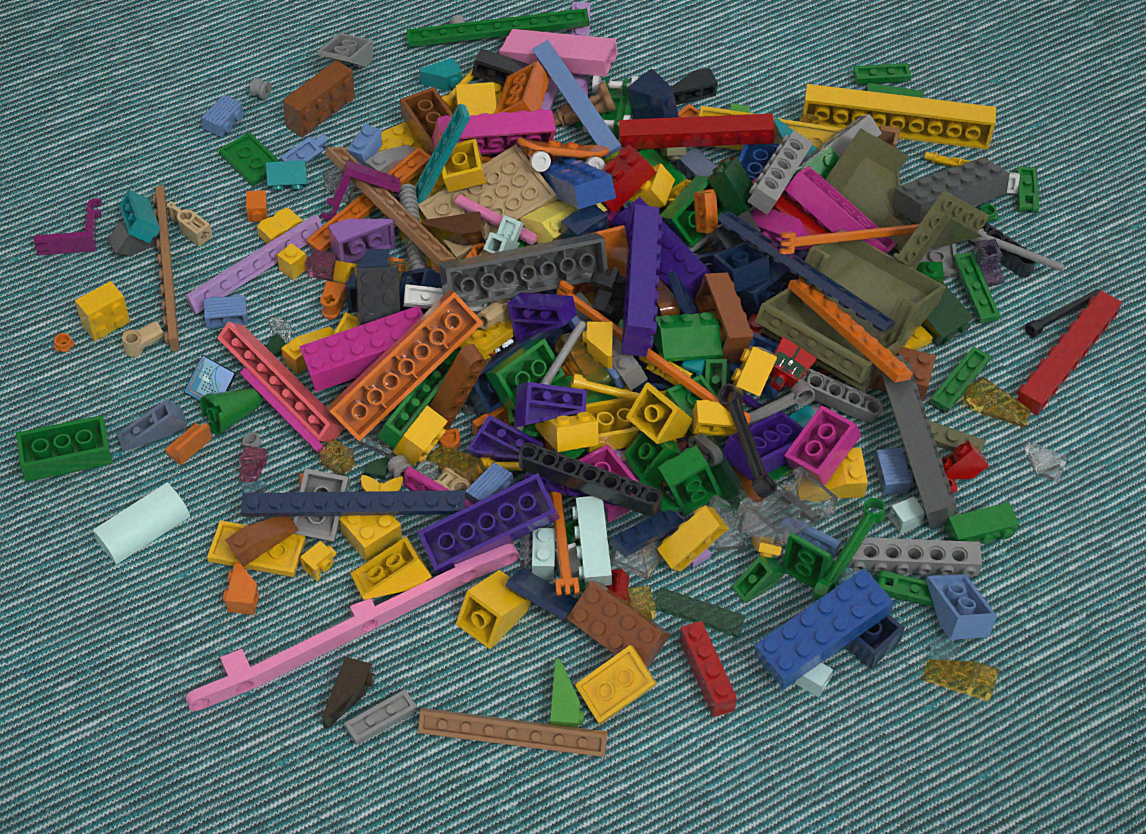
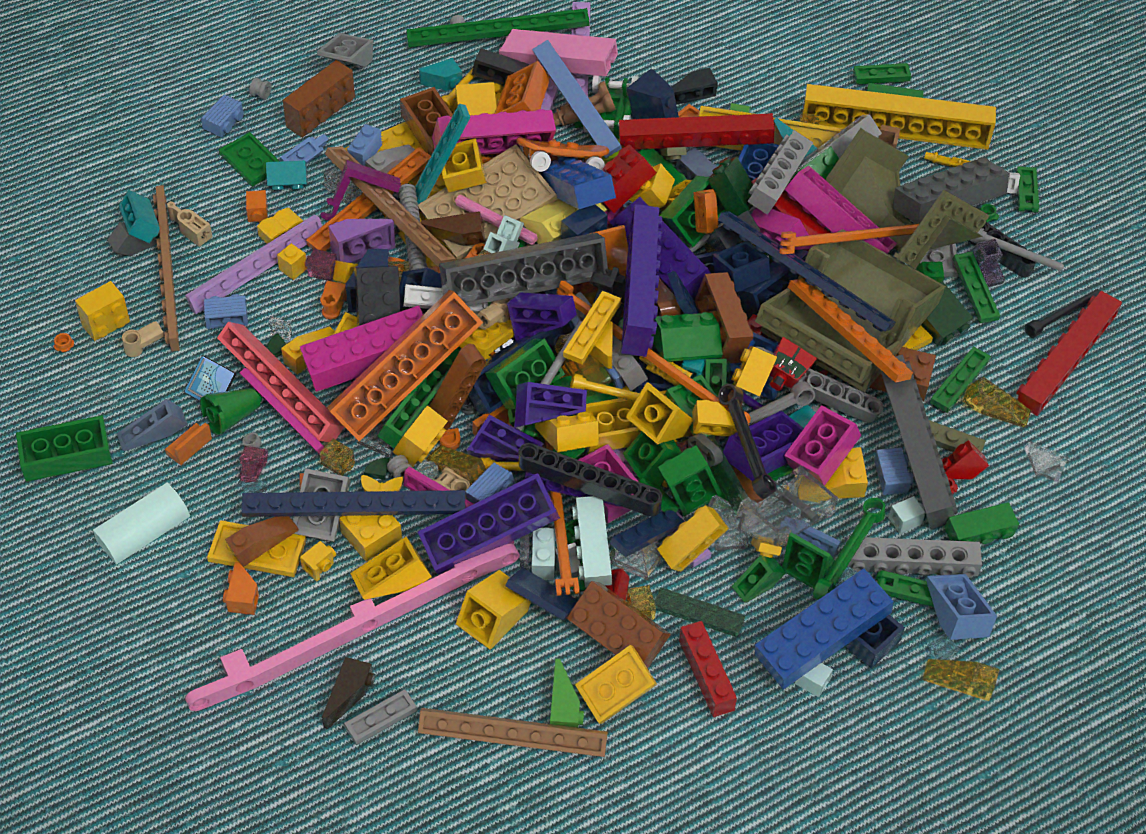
(74, 241): magenta hinge -> none
(592, 327): none -> yellow plate

